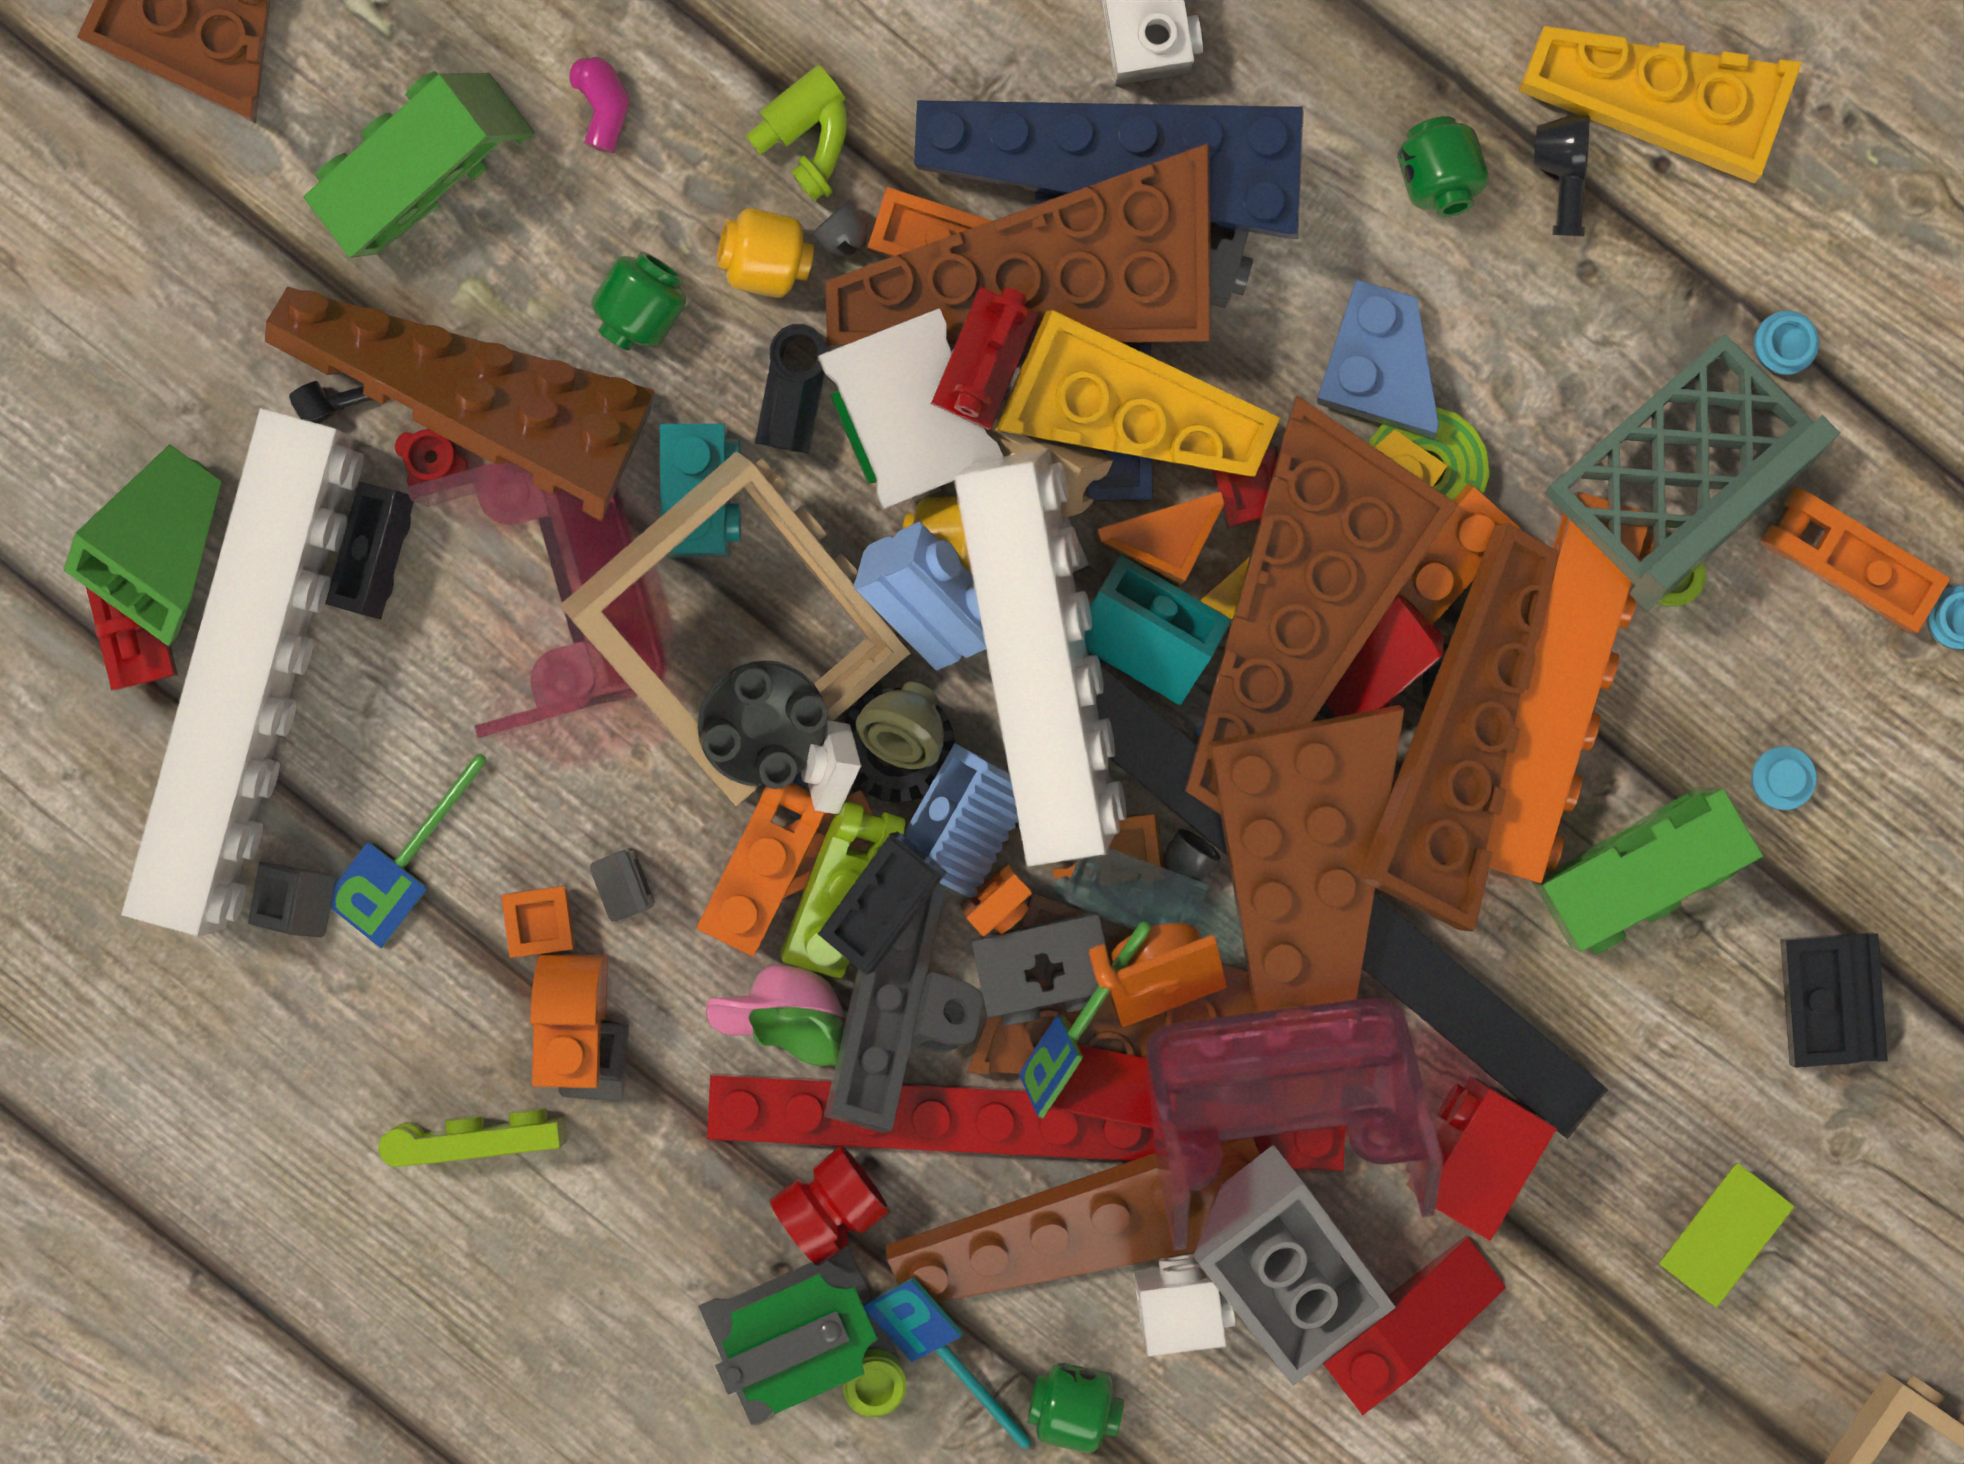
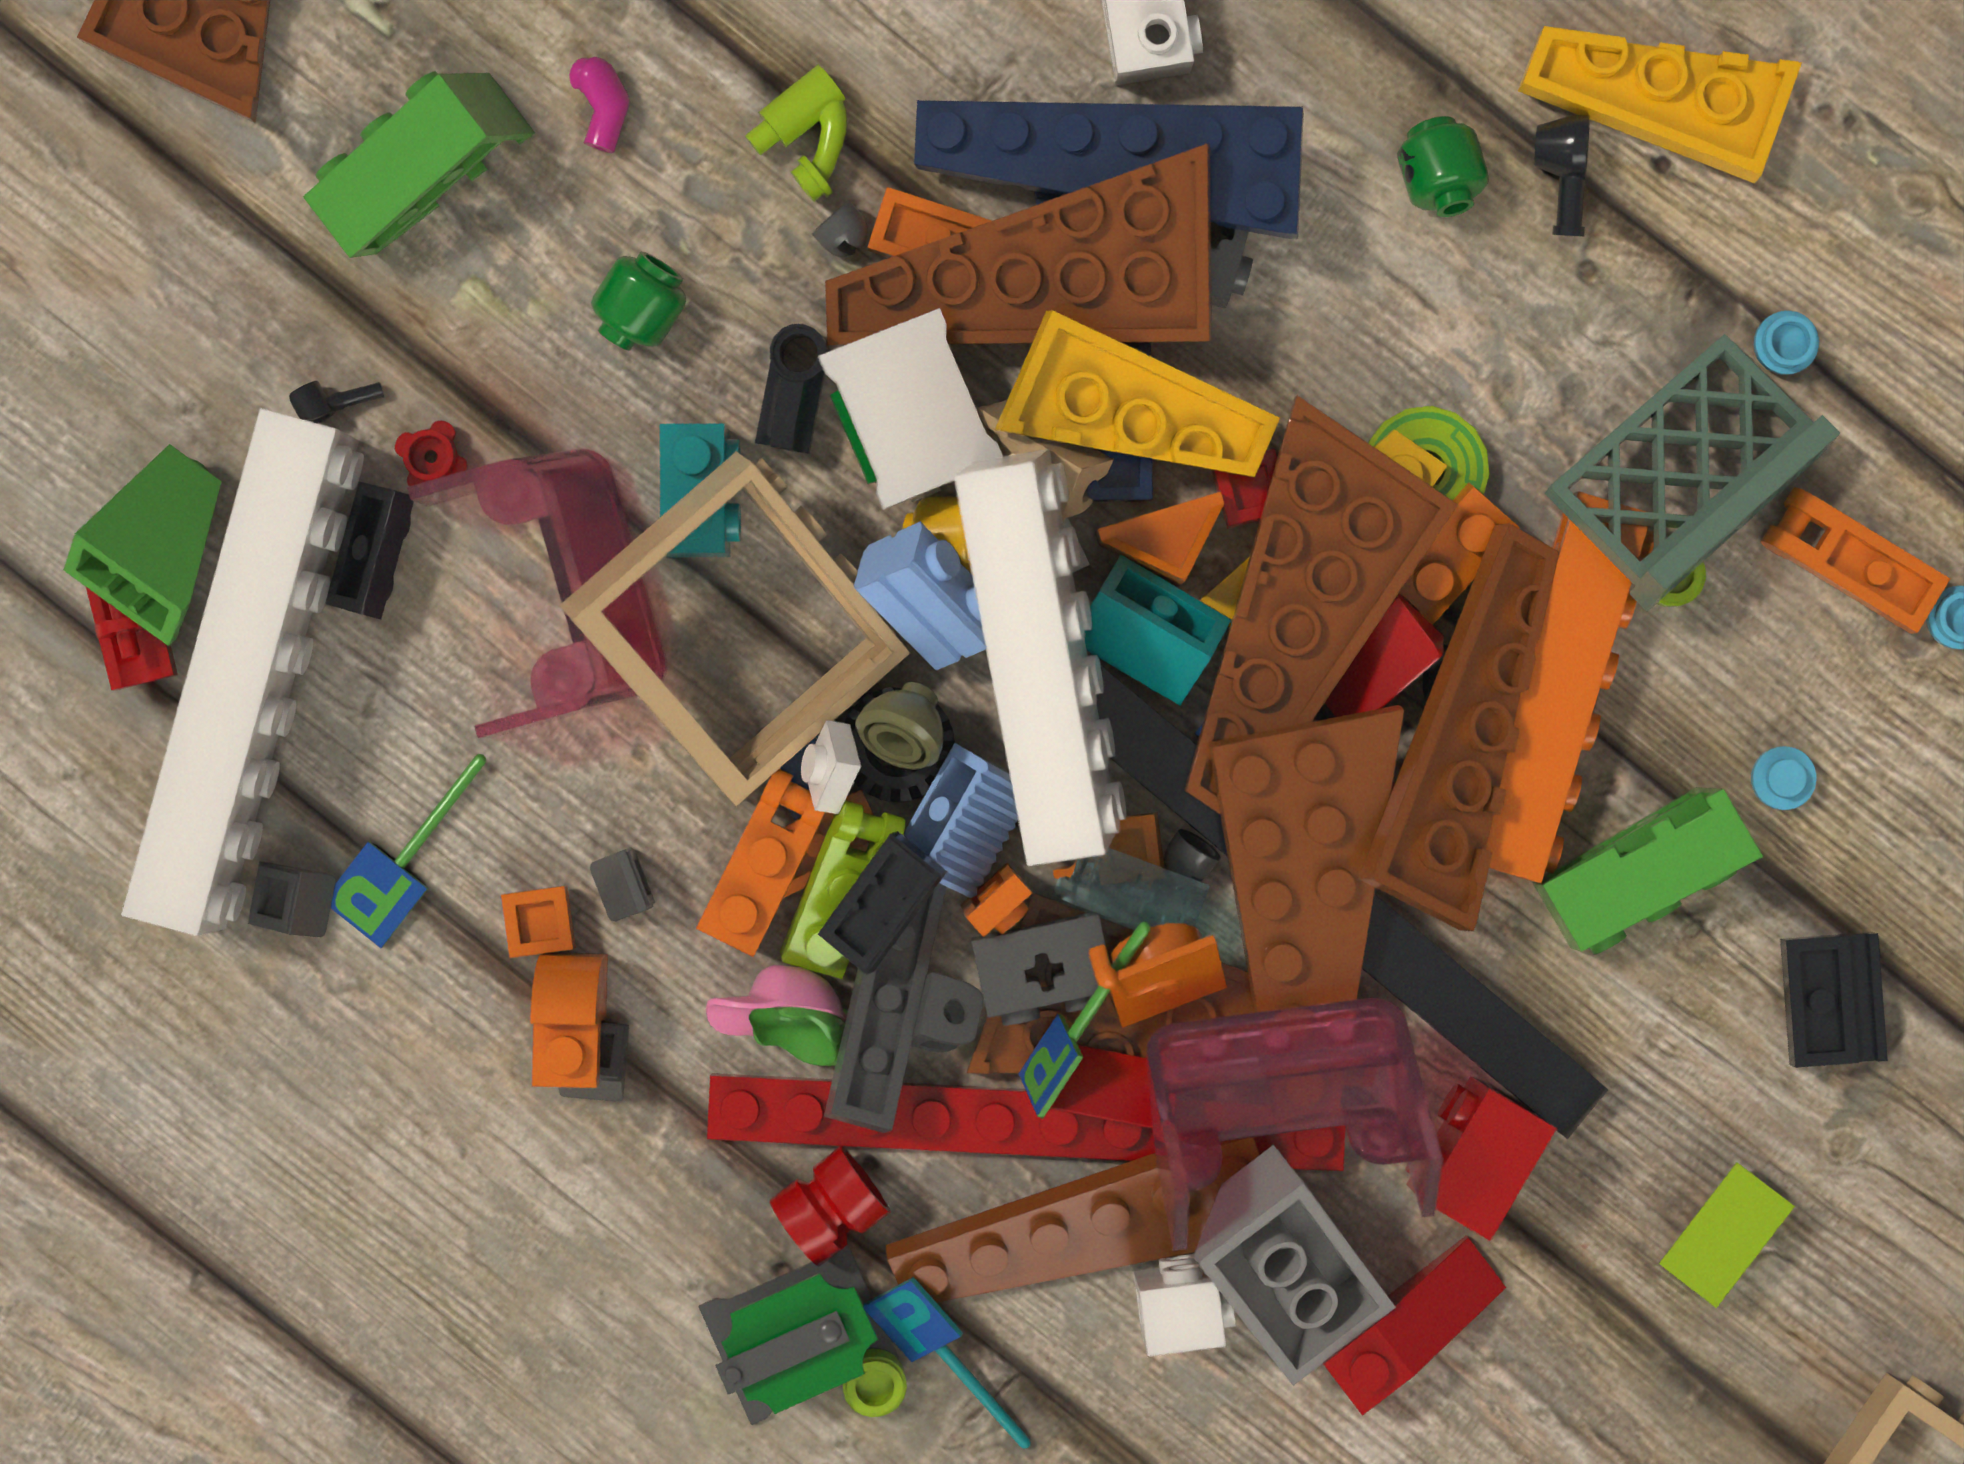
(469, 1138): lime plate -> none
(492, 400): dark orange wing -> none
(761, 723): pearl dark grey dish -> none
(764, 252): yellow head -> none
(985, 356): red hinge -> none
(1074, 1408): green head -> none
(1381, 362): medium blue wing -> none

